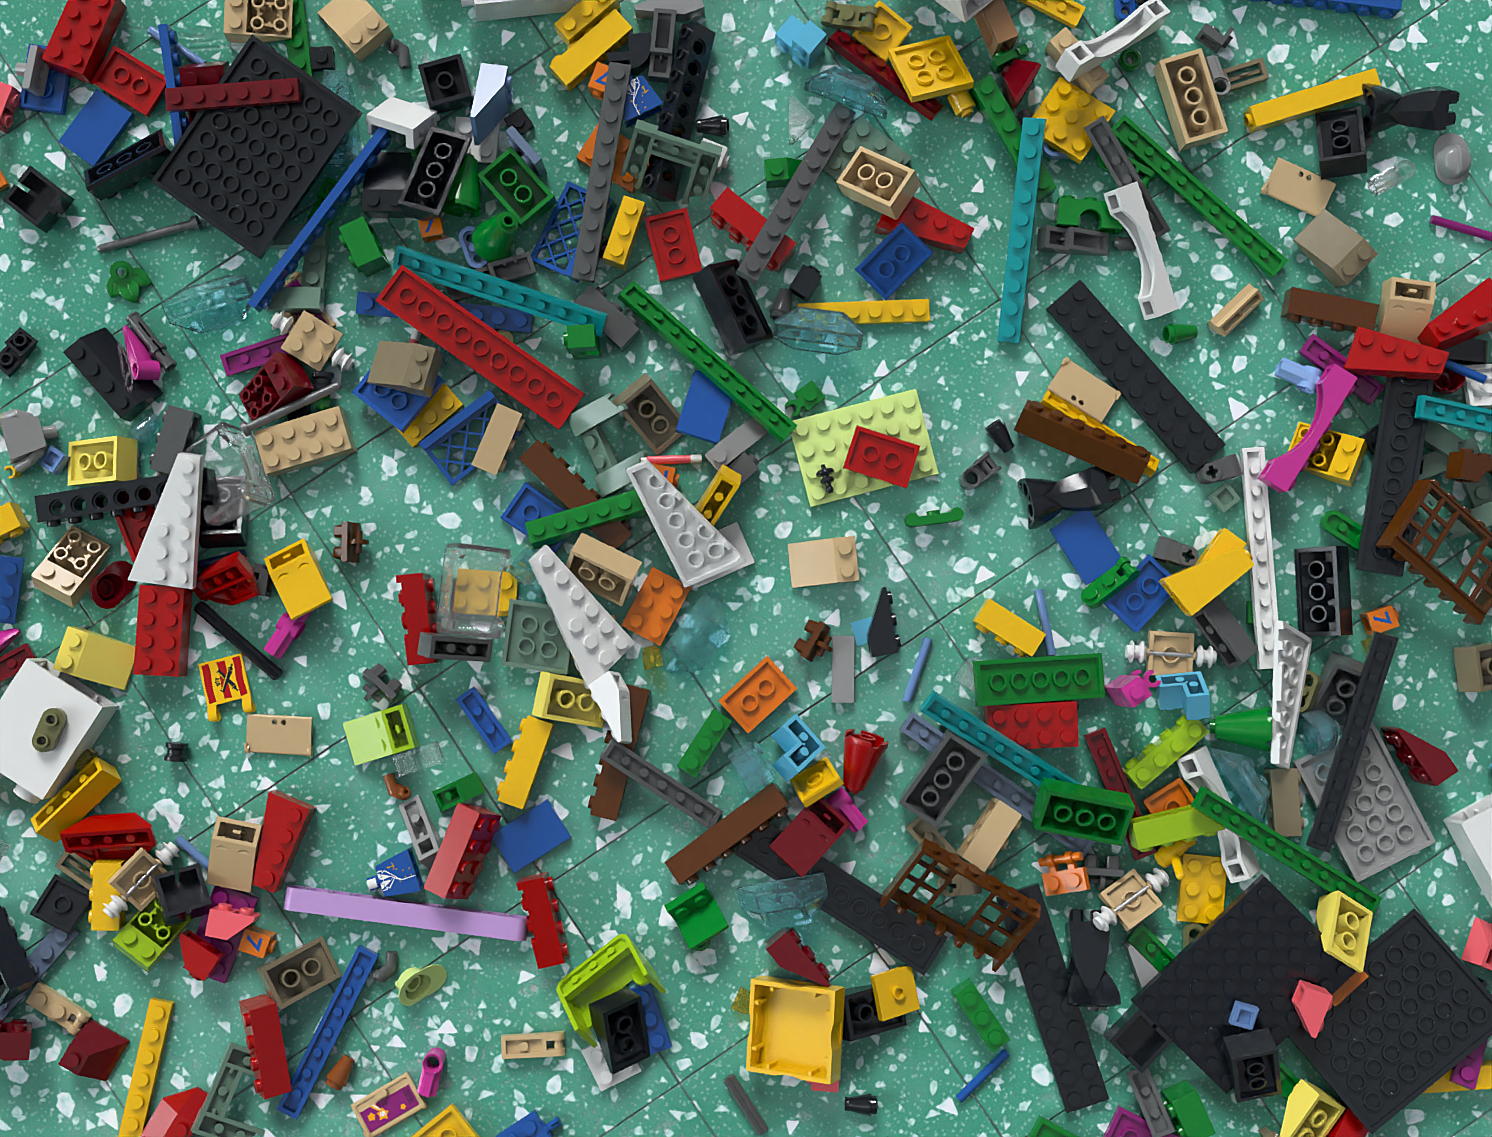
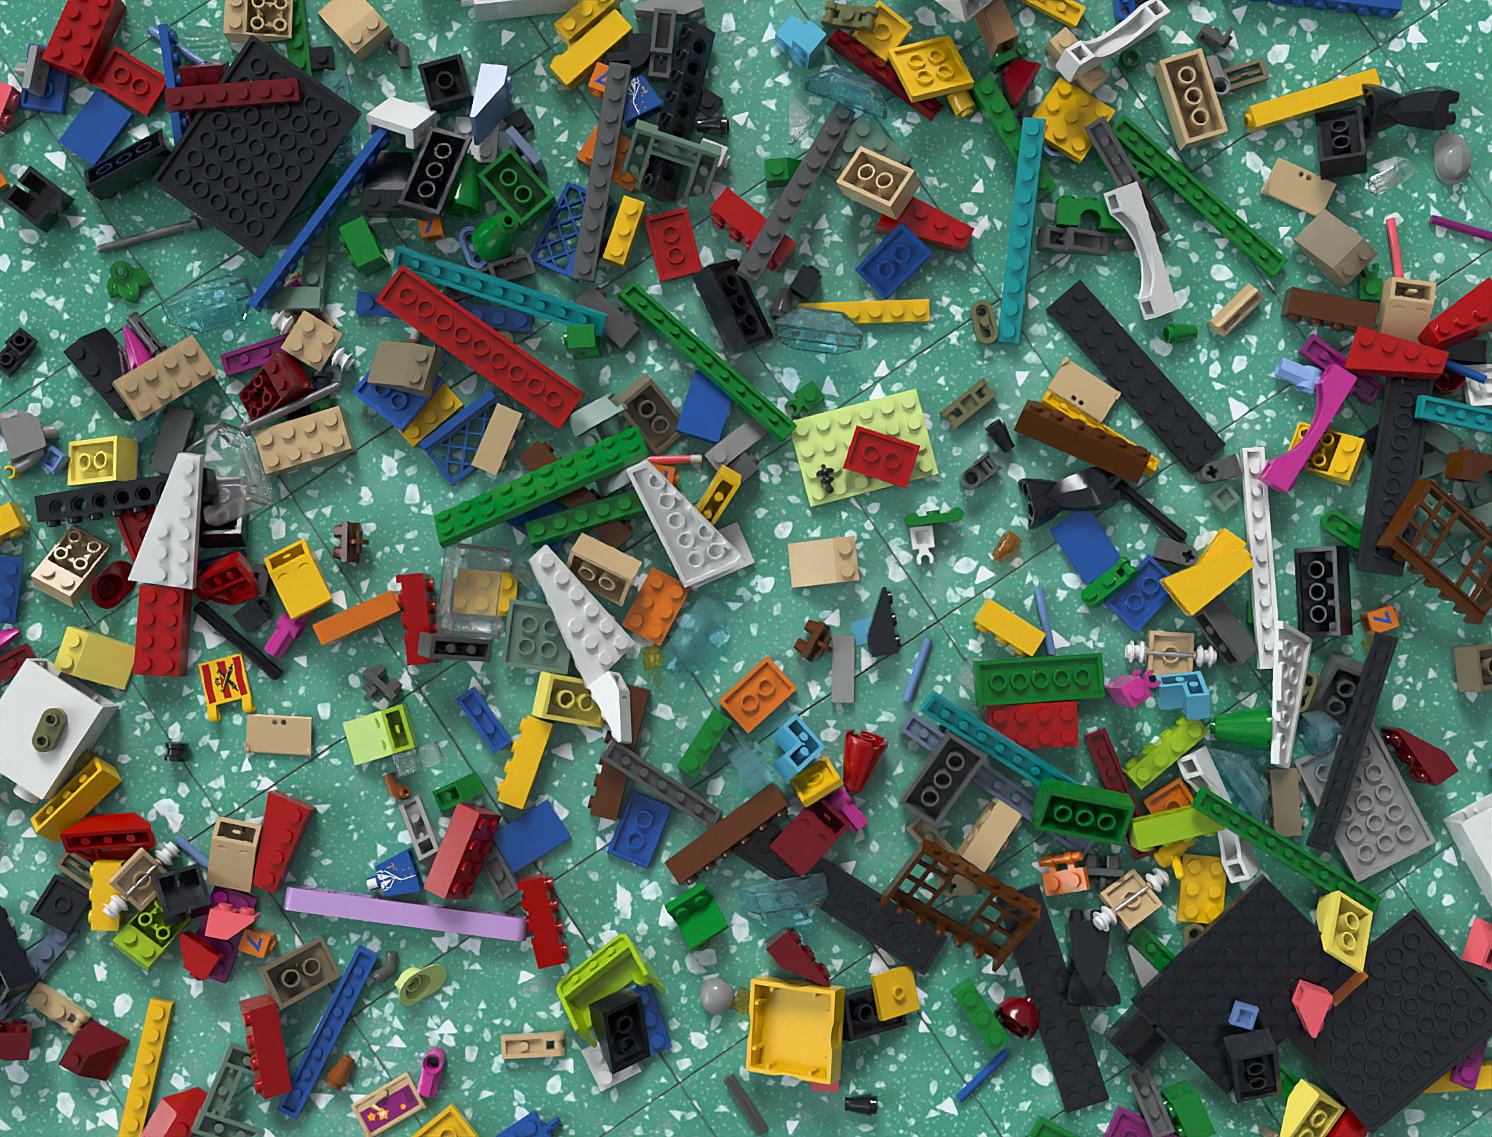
(164, 378): none -> tan brick
(253, 614): none -> black brick
(358, 618): none -> orange slope
(499, 873): none -> dark grey hinge
(540, 486): none -> green plate
(639, 829): none -> blue tile
(709, 103): none -> black plate
(716, 996): none -> light grey hair
(922, 539): none -> white plate
(968, 403): none -> olive plate
(984, 323): none -> olive plate
(1006, 546): none -> clear orange cone
(1019, 1016): none -> dark red cylinder
(1151, 512): none -> black axle
(1369, 287): none -> green plate
(1394, 247): none -> coral bar

